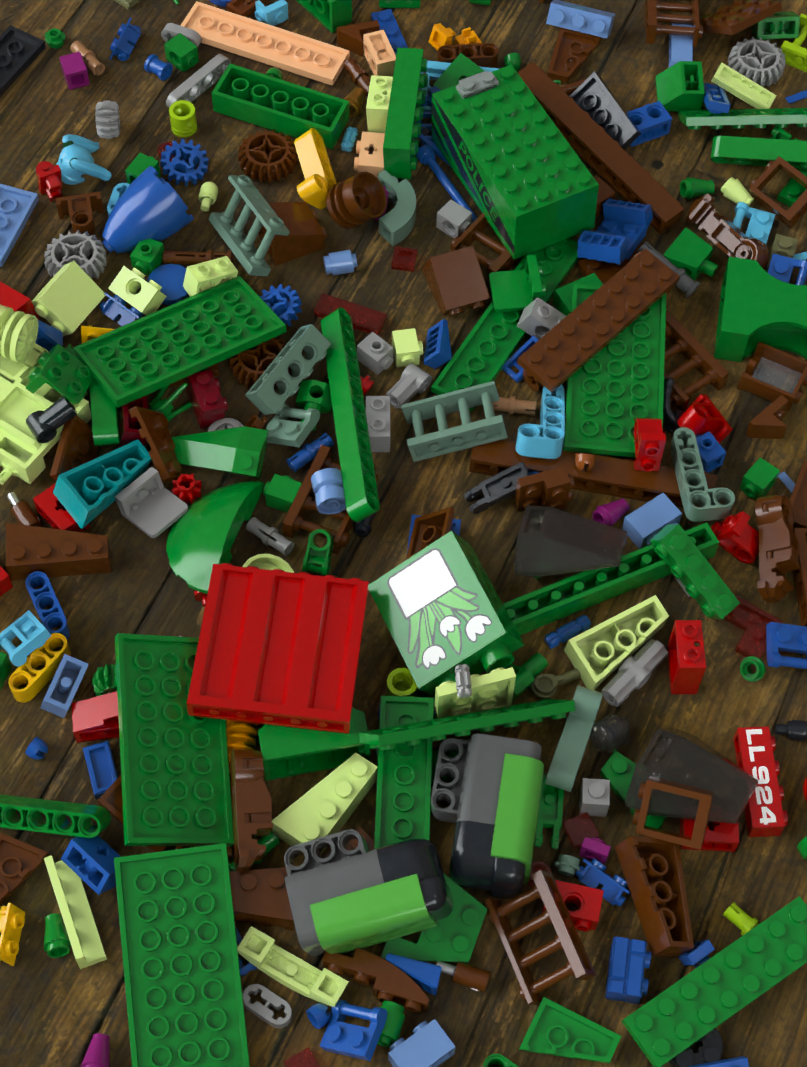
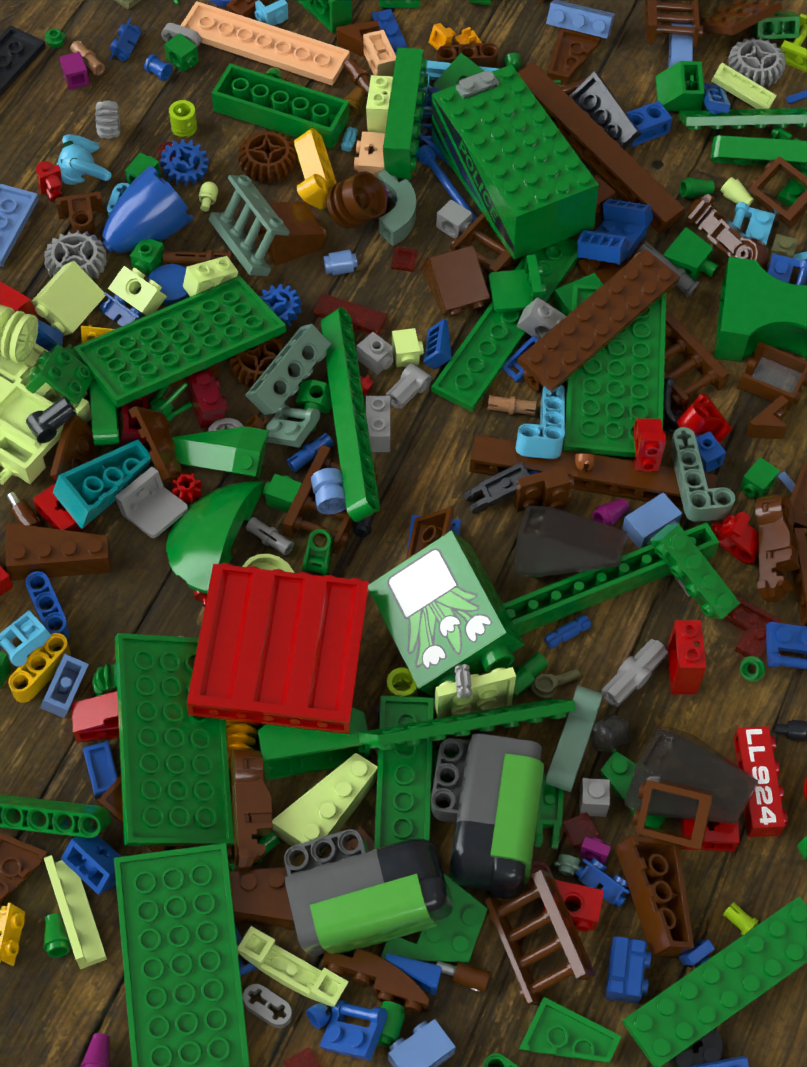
(36, 748): blue hinge -> none
(200, 80): light grey beam -> none
(459, 437): sand green fence -> none
(610, 643): yellowish green wedge -> none

